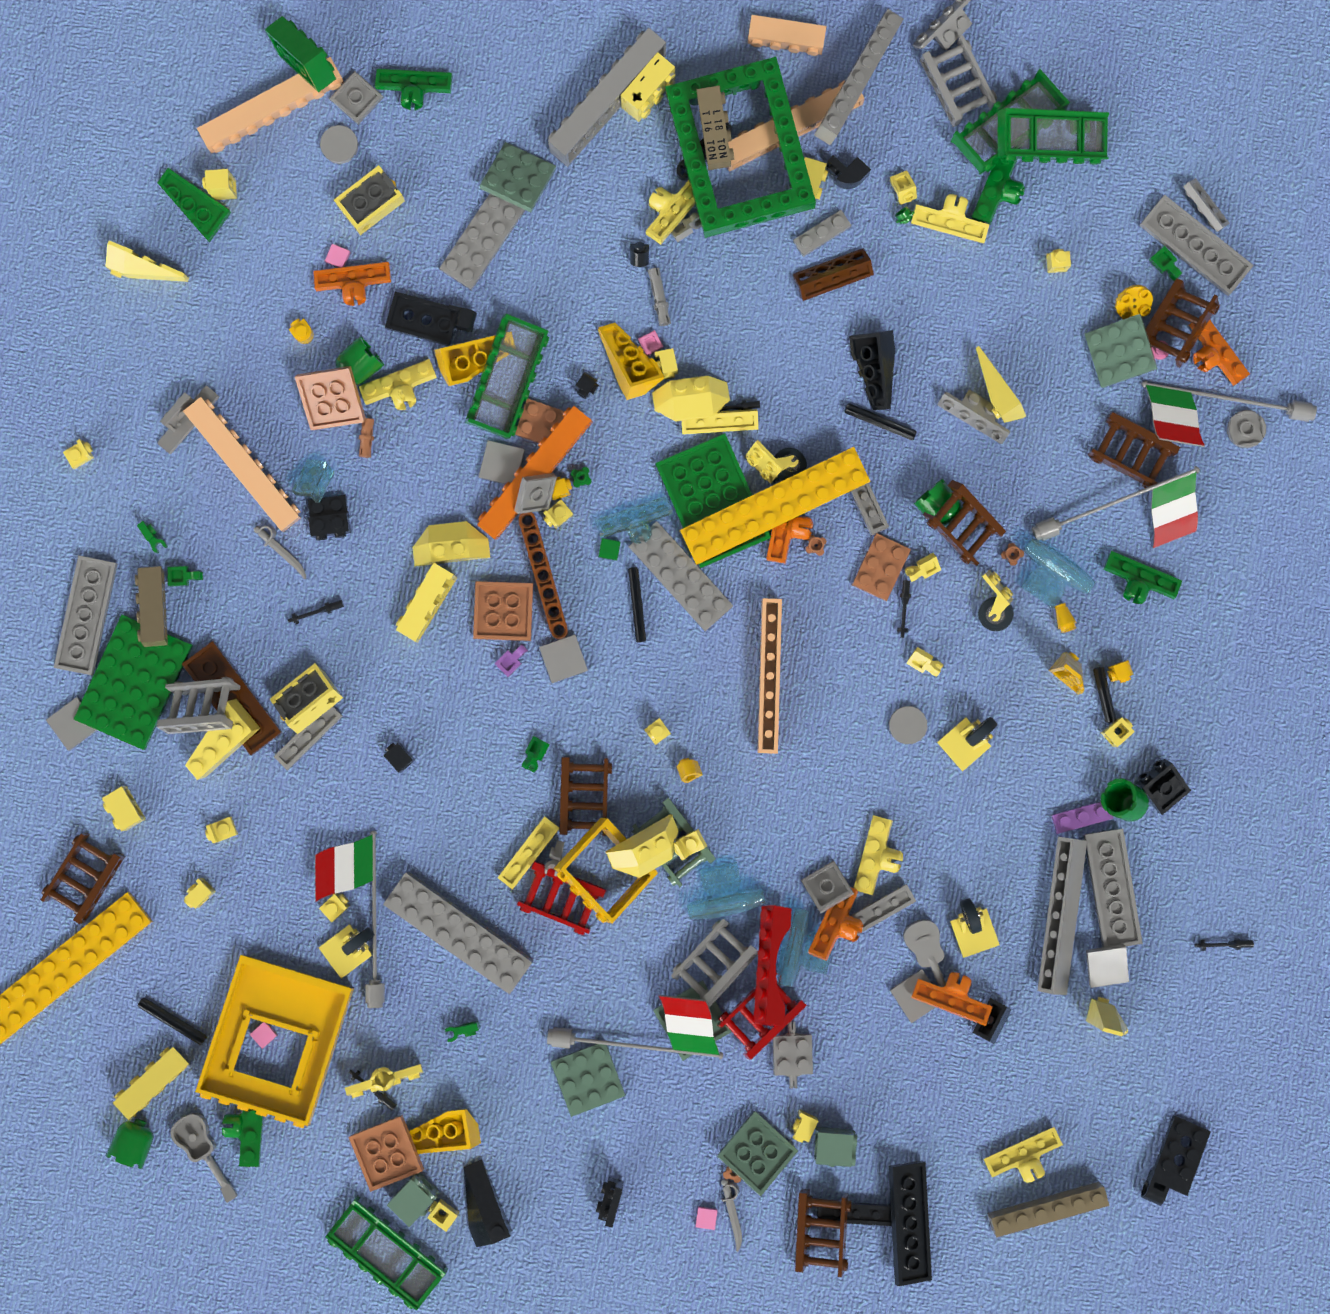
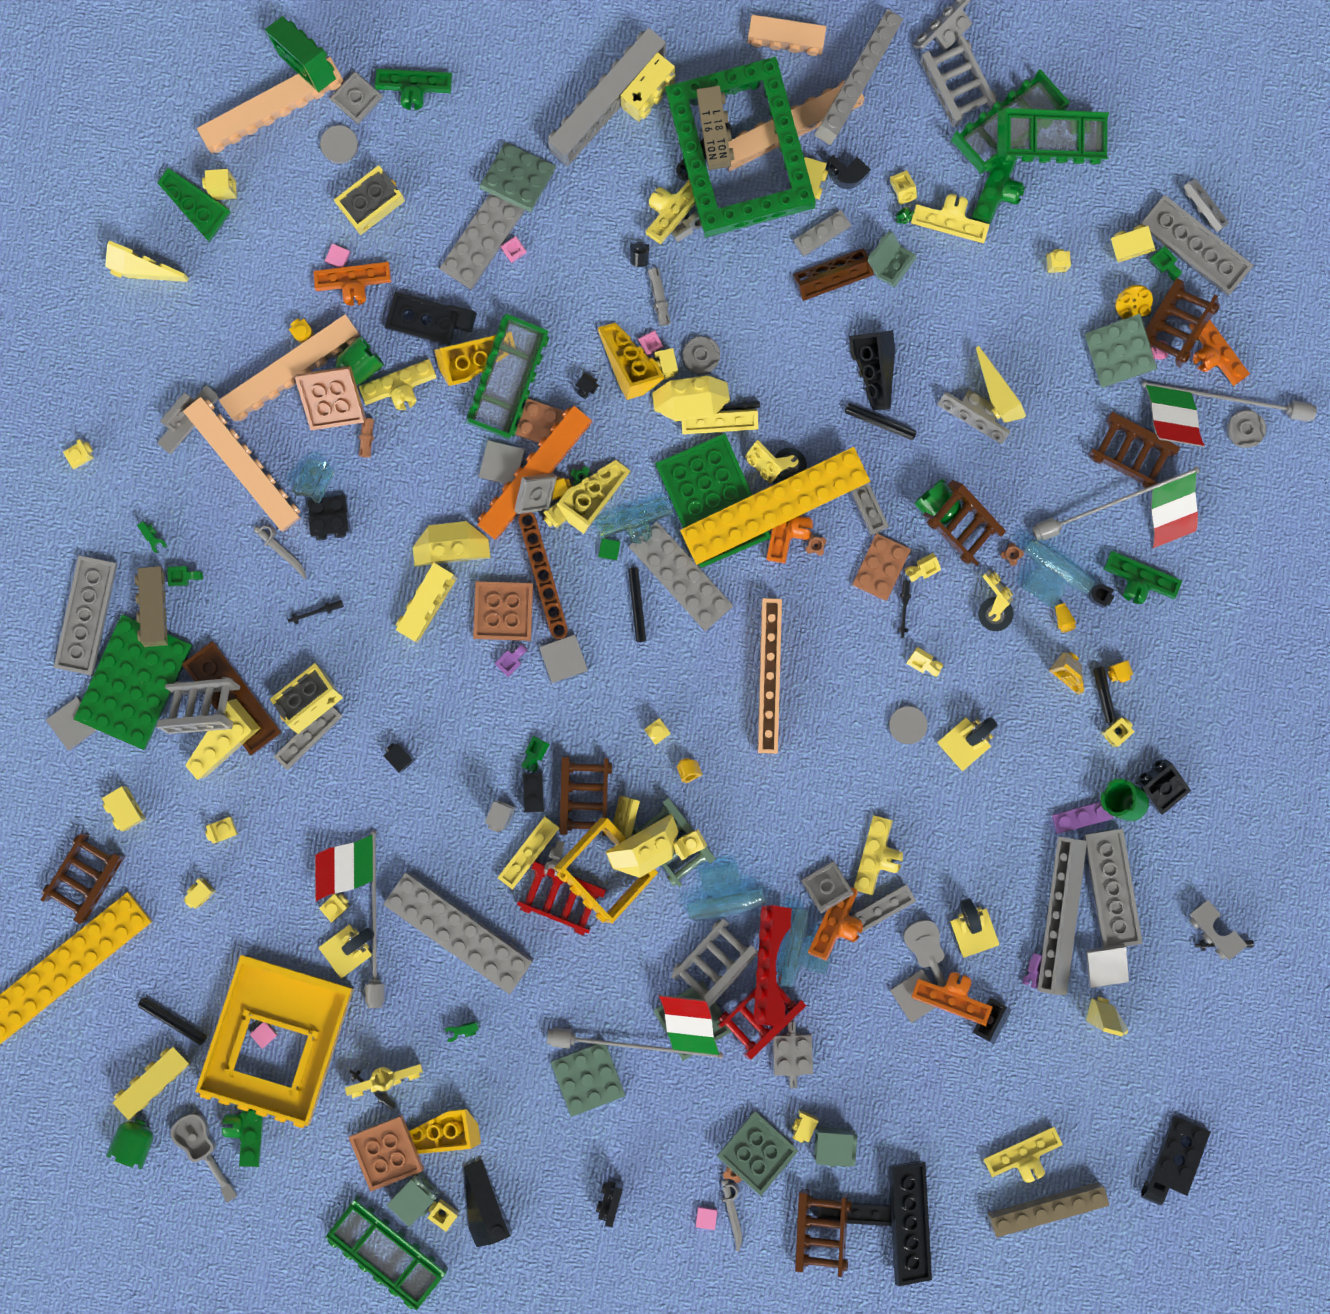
(282, 372): none -> light nougat brick
(499, 816): none -> light grey arch
(513, 249): none -> bright pink tile
(534, 792): none -> black brick
(587, 499): none -> light yellow wedge
(626, 815): none -> light yellow plate
(701, 355): none -> light grey tile
(890, 260): none -> sand green bracket
(1034, 969): none -> medium lavender plate
(1101, 595): none -> black plate
(1133, 243): none -> light yellow brick
(1226, 946): none -> light grey arch

